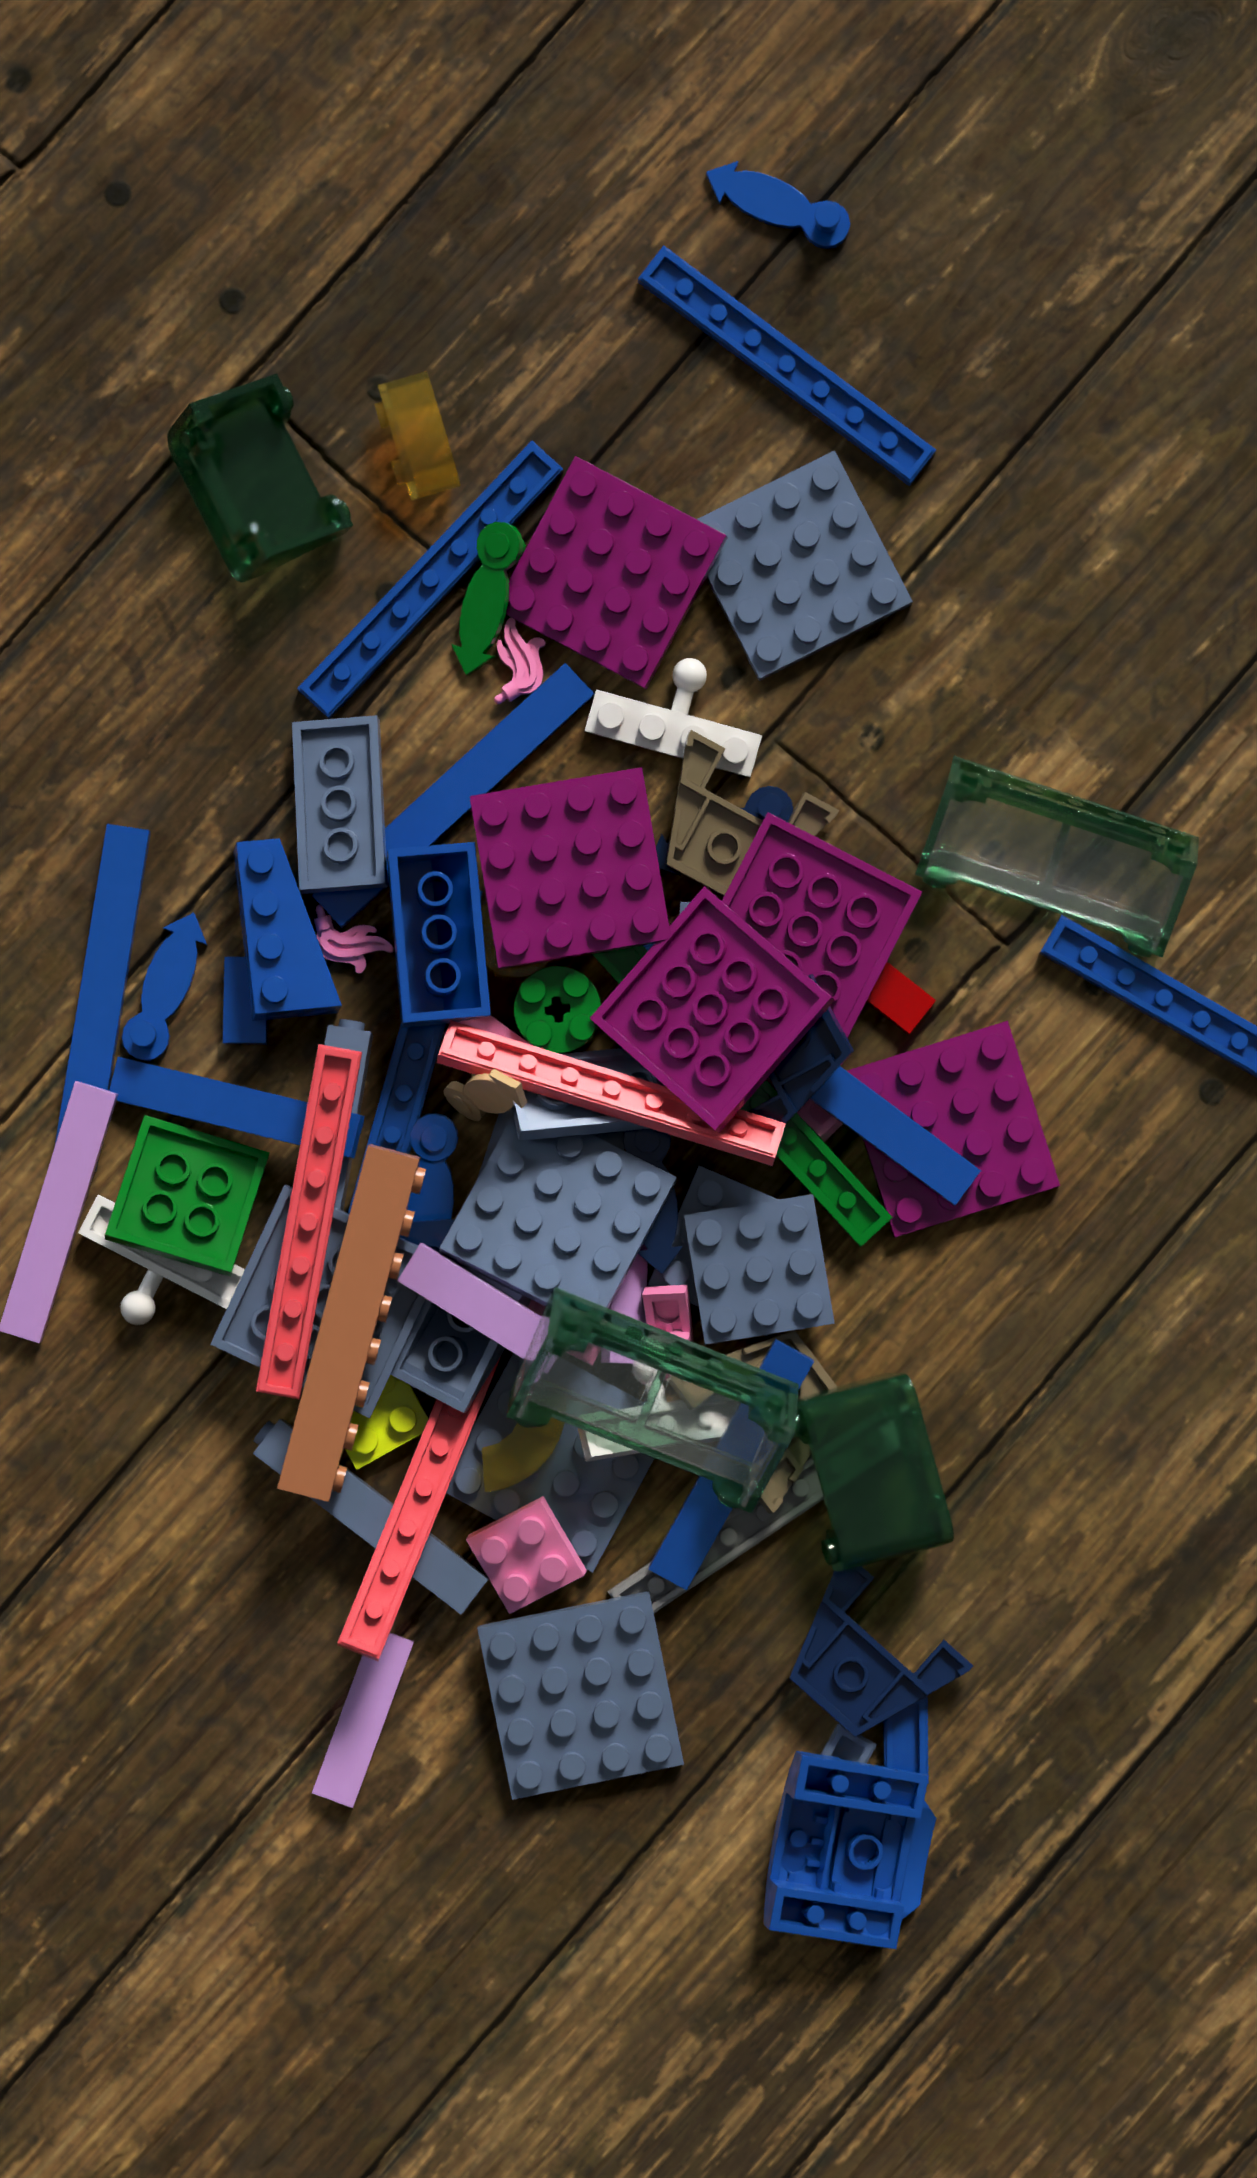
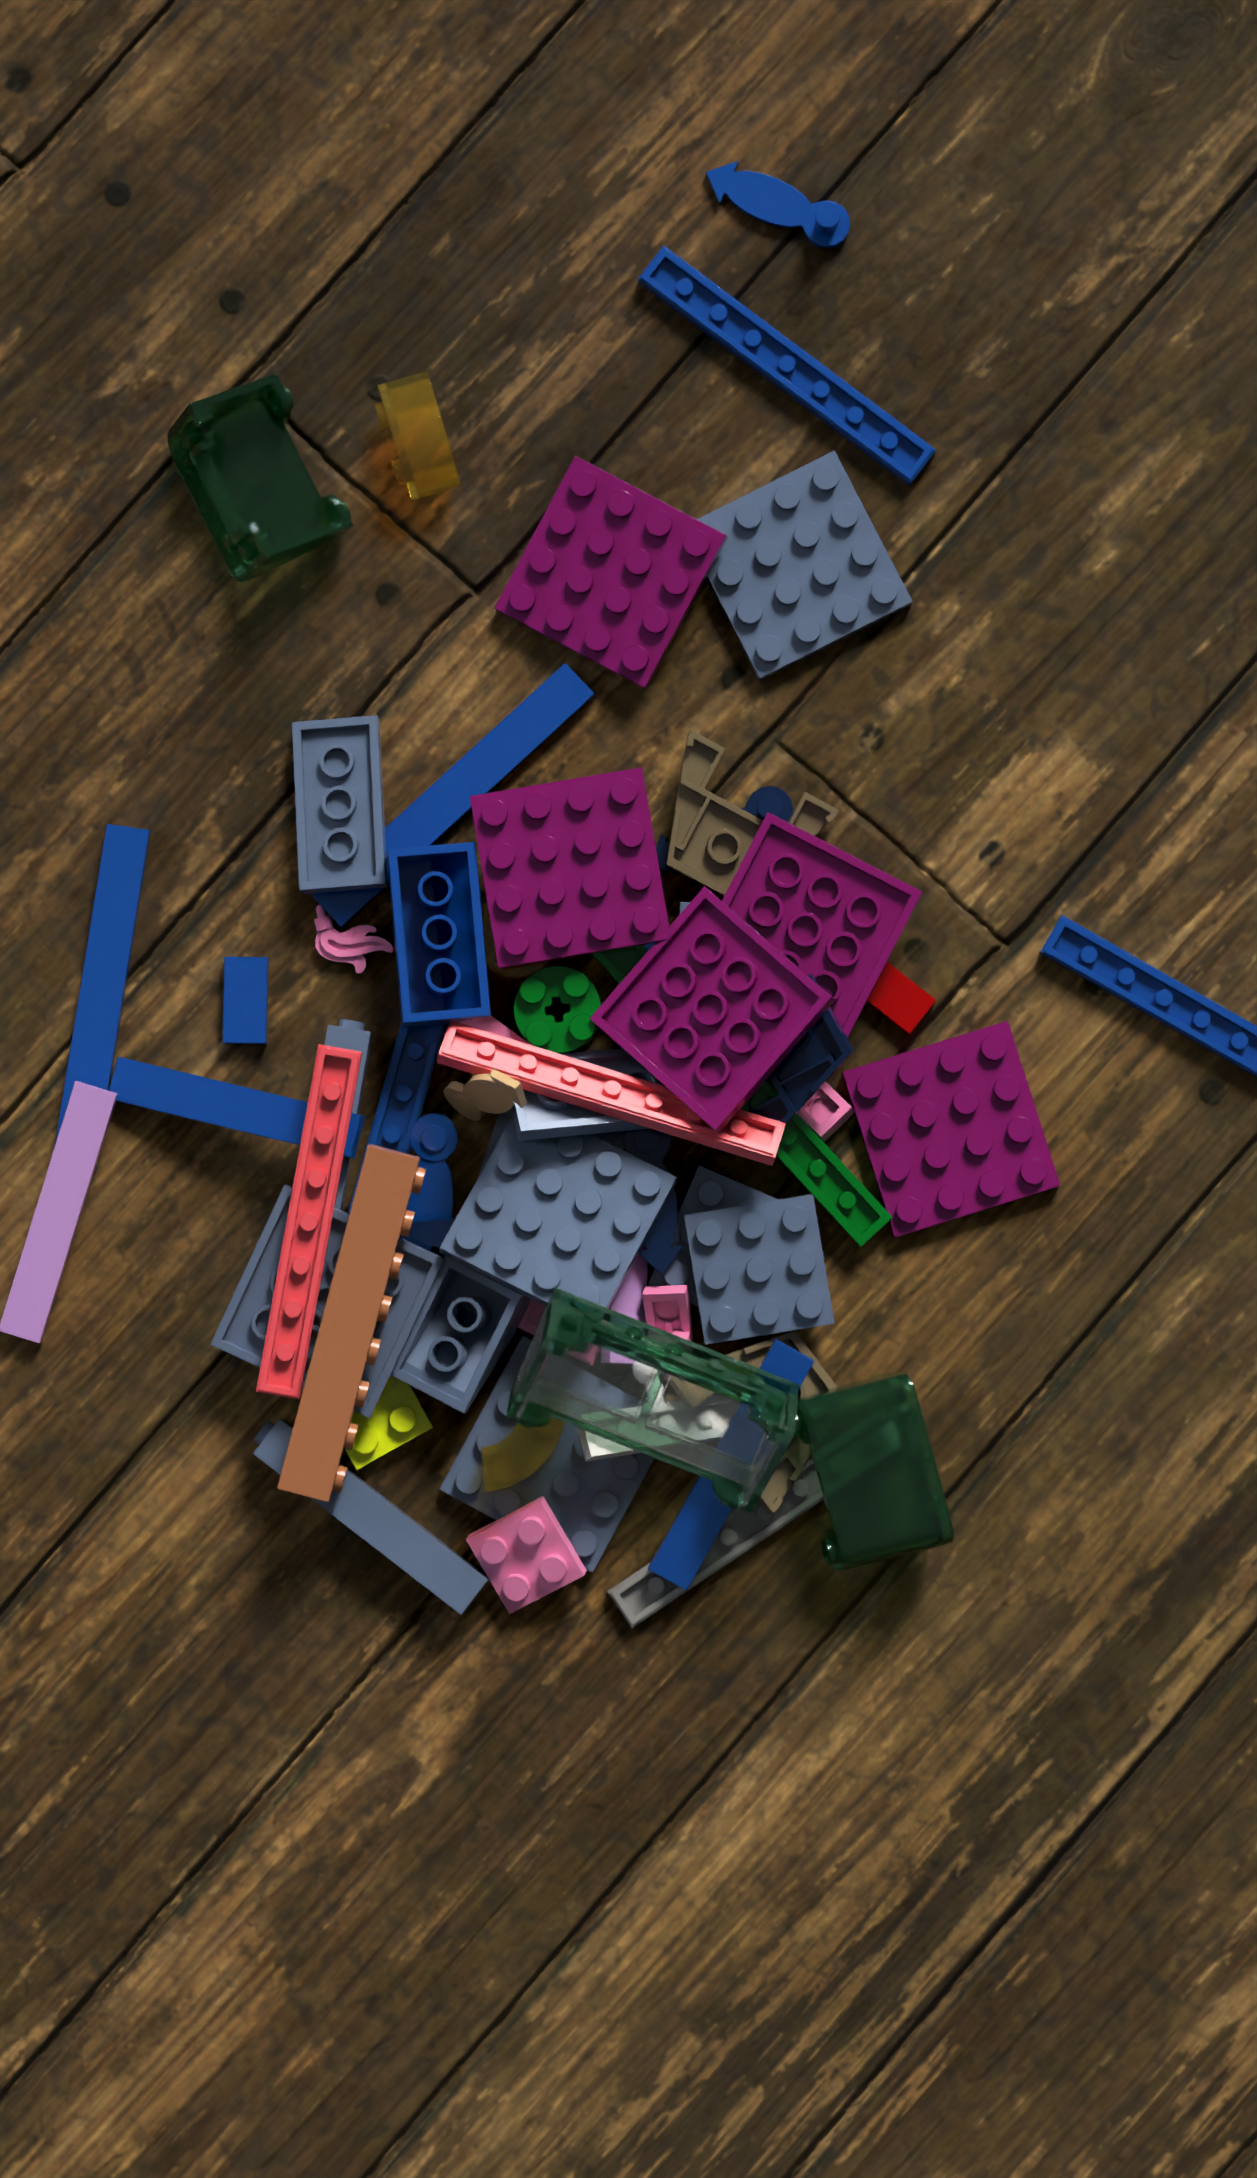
(139, 1305): white plate -> none
(164, 990): blue brick -> none
(187, 1196): green plate -> none
(279, 942): blue wedge -> none
(362, 1722): lavender tile -> none
(409, 1526): coral tile -> none
(427, 581): blue tile -> none
(470, 1299): lavender tile -> none
(487, 594): green brick -> none
(522, 660): bright pink piece -> none
(580, 1695): sand blue plate -> none
(667, 729): white plate -> none
(847, 1747): sand blue tile -> none
(848, 1850): blue slope -> none
(856, 1675): dark blue wing -> none
(896, 1135): blue tile -> none
(907, 1739): blue tile -> none
(1059, 854): clear windscreen -> none

